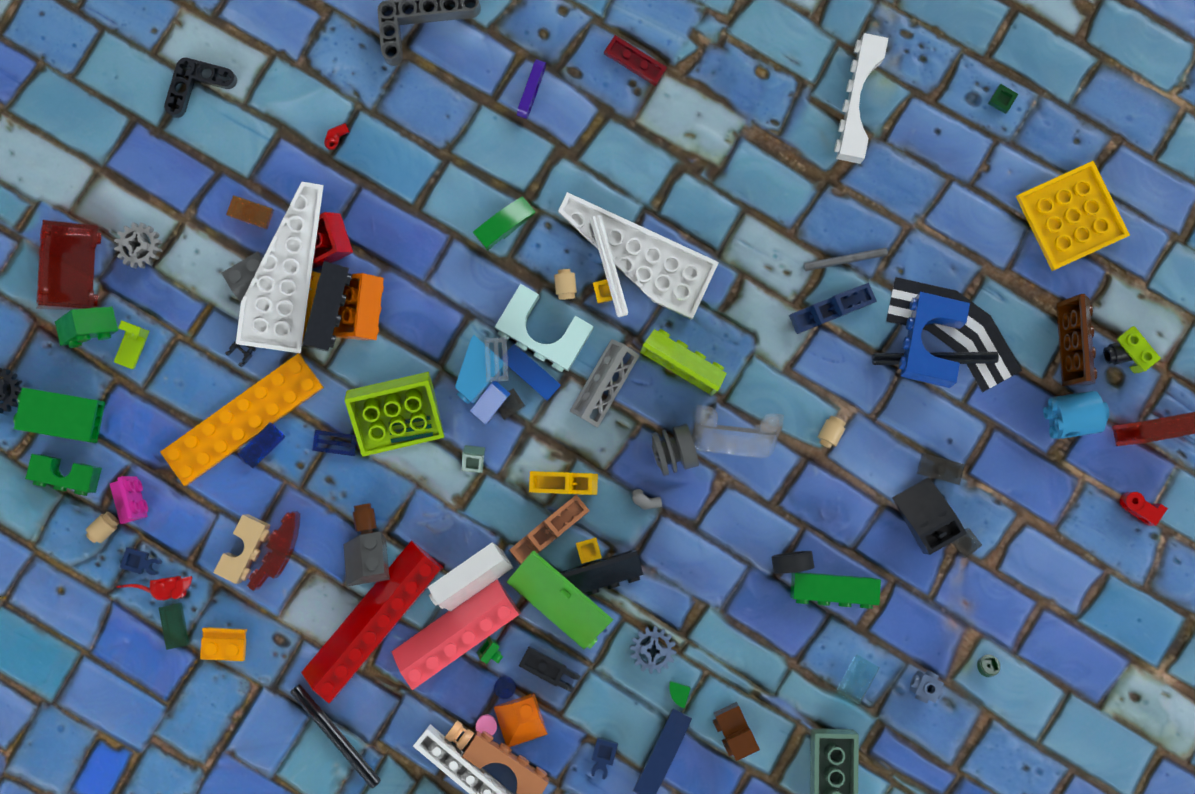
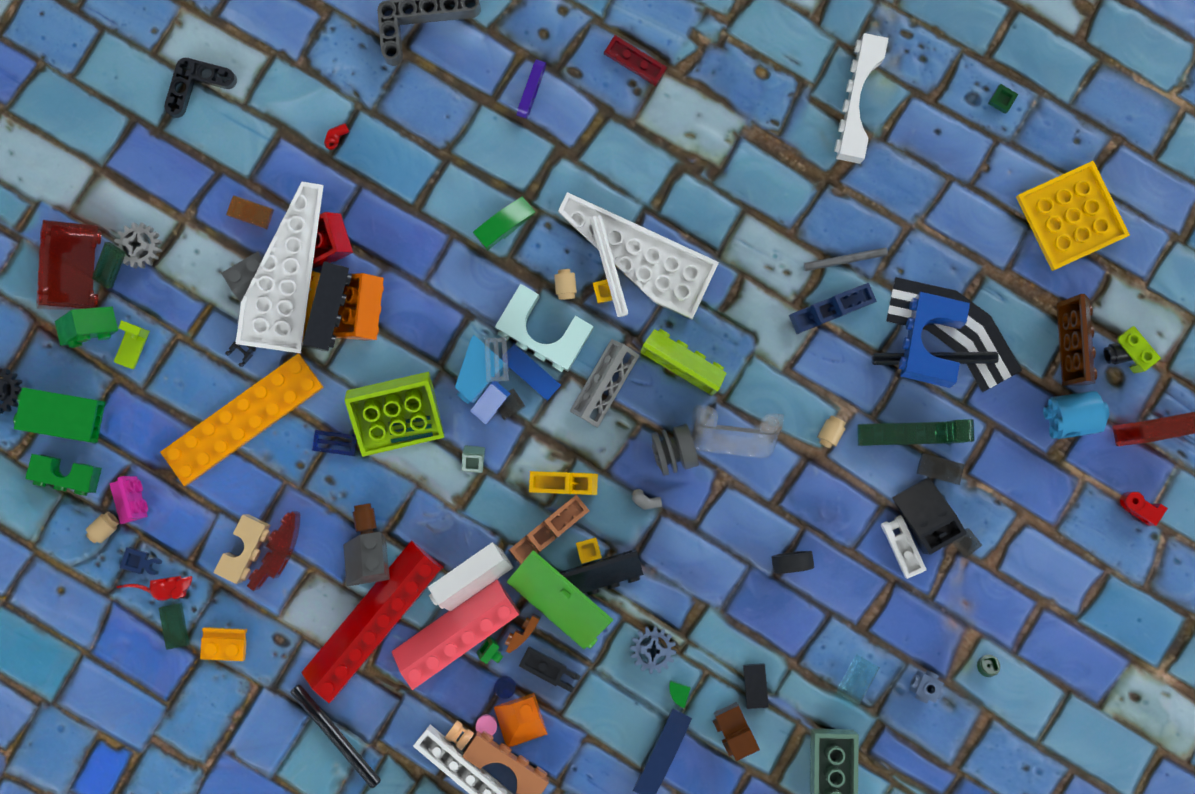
(108, 265): none -> clear green tile
(261, 445): clear blue slope -> none
(515, 640): none -> dark orange slope
(604, 754): dark blue plate -> none
(755, 686): none -> black tile
(835, 588): green brick -> none
(903, 547): none -> white plate
(916, 433): none -> clear green beam

